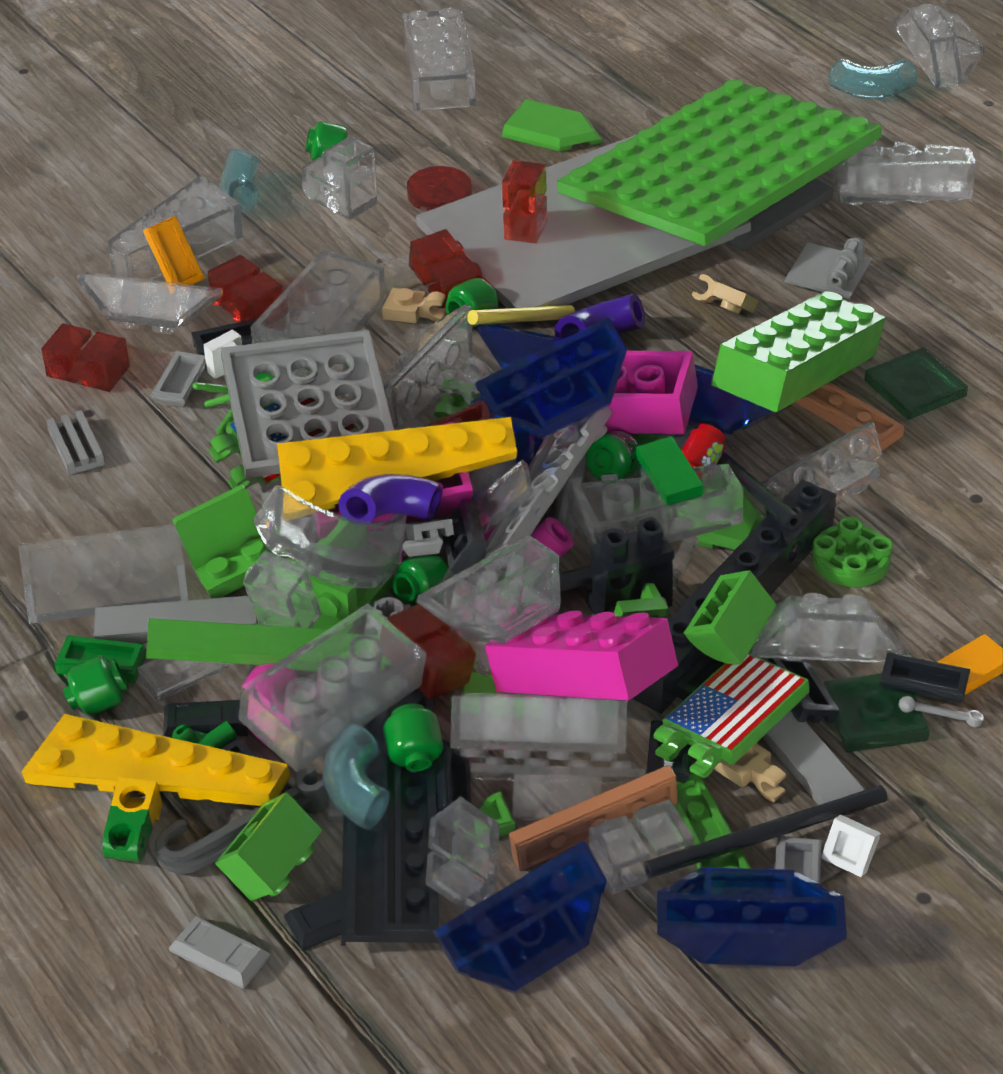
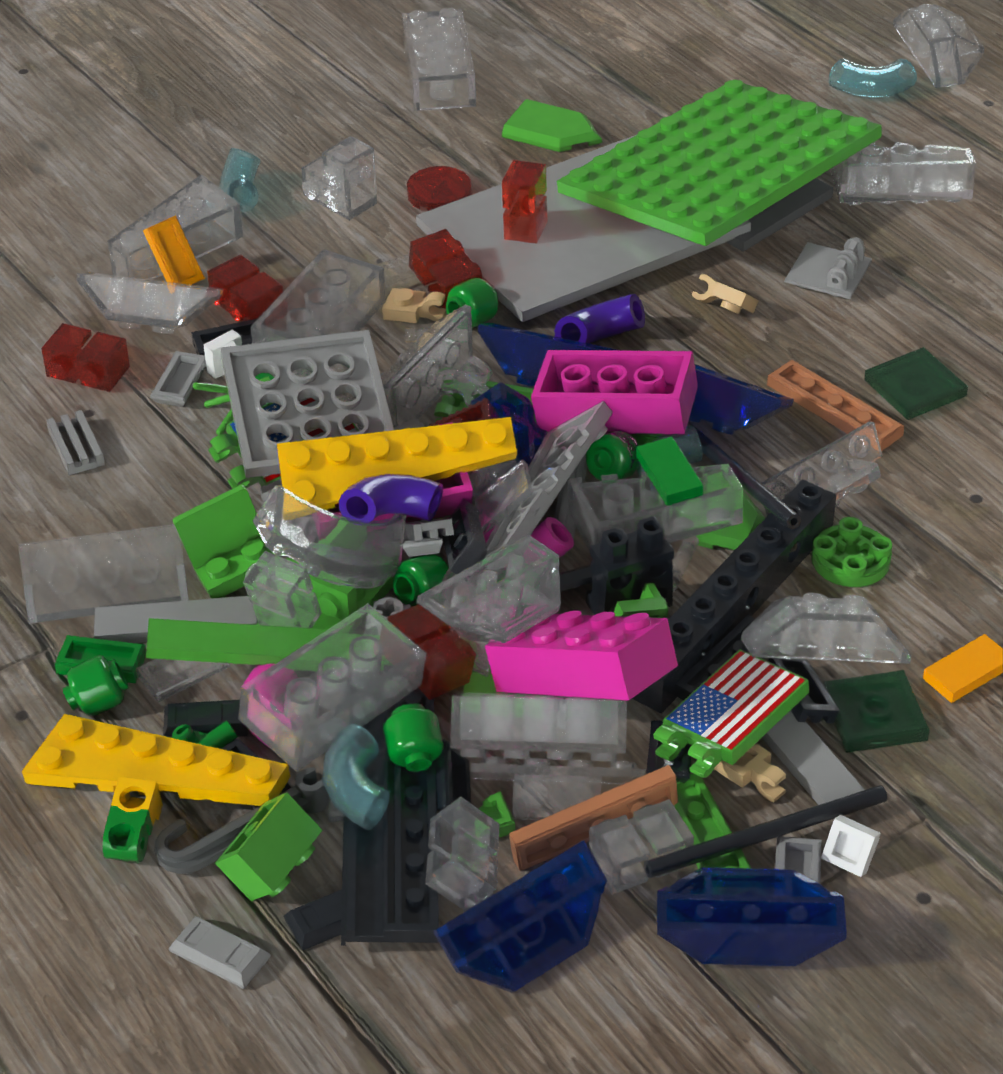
(324, 137): green head -> none
(525, 314): light yellow bar -> none
(558, 382): clear blue wedge -> none
(704, 446): red brick -> none
(731, 618): bright green brick -> none
(798, 351): bright green brick -> none
(924, 678): black tile -> none
(973, 717): light grey hinge -> none

